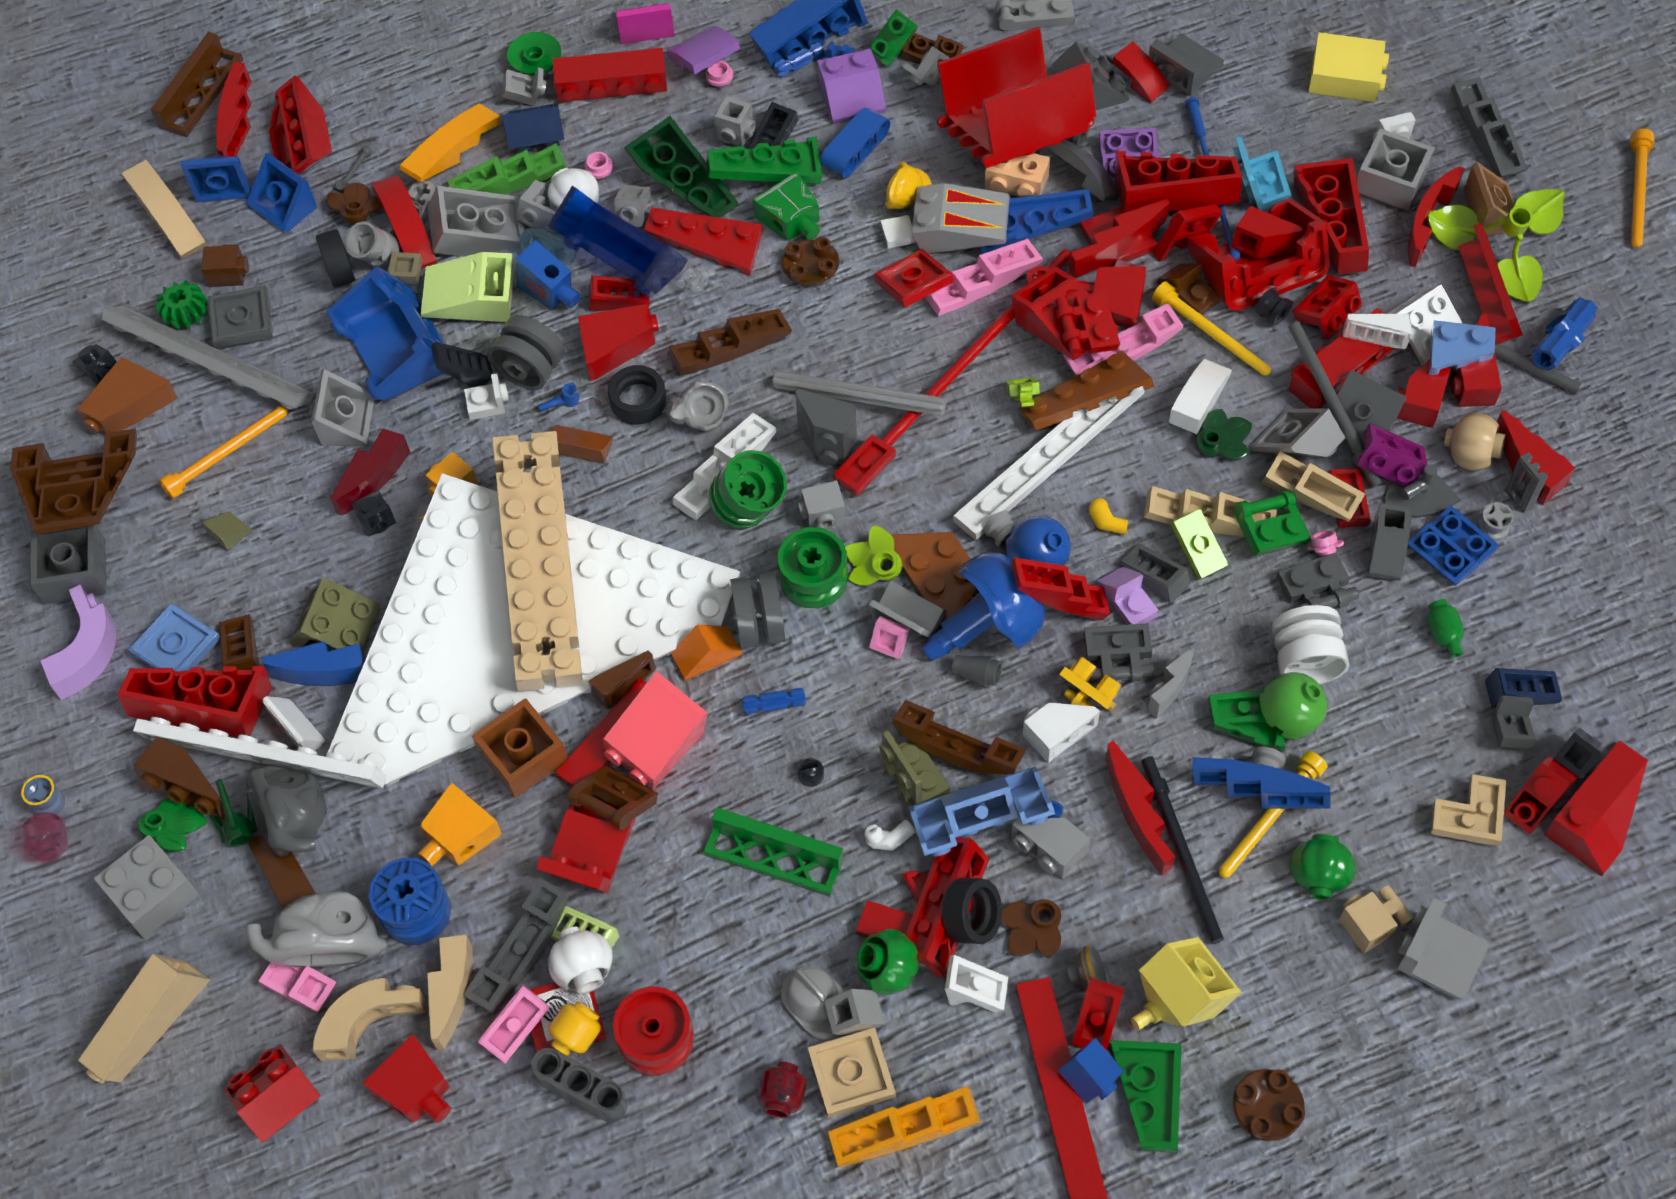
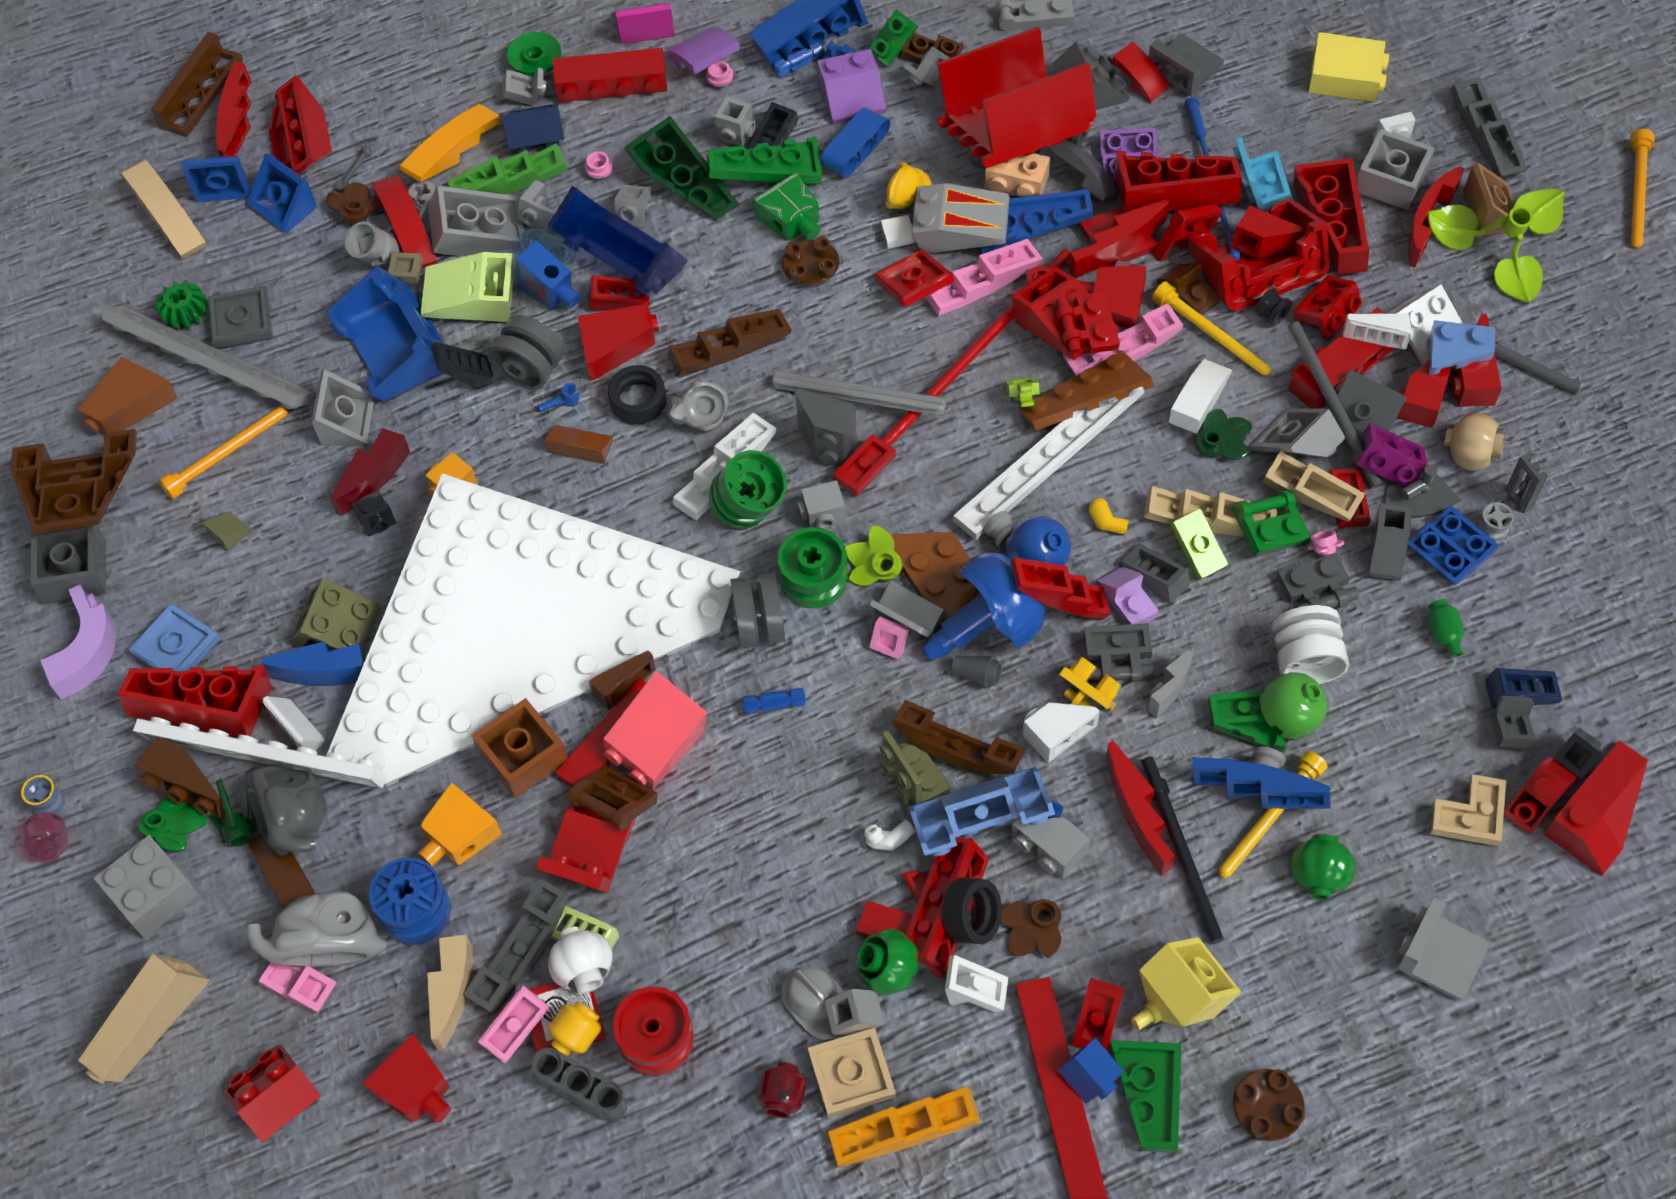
(94, 362): black bracket -> none
(224, 265): reddish brown brick -> none
(247, 649): reddish brown slope -> none
(335, 258): black tyre -> none
(356, 1010): tan arch -> none
(486, 399): white bracket -> none
(537, 561): tan brick -> none
(564, 179): white plant -> none
(705, 649): orange slope -> none
(721, 239): red wing -> none
(778, 840): green fence -> none
(812, 776): black hinge -> none
(1086, 966): dark grey piece -> none
(1370, 920): tan brick -> none
(1489, 286): red fence -> none
(1521, 441): red slope -> none
(1564, 334): blue piece -> none

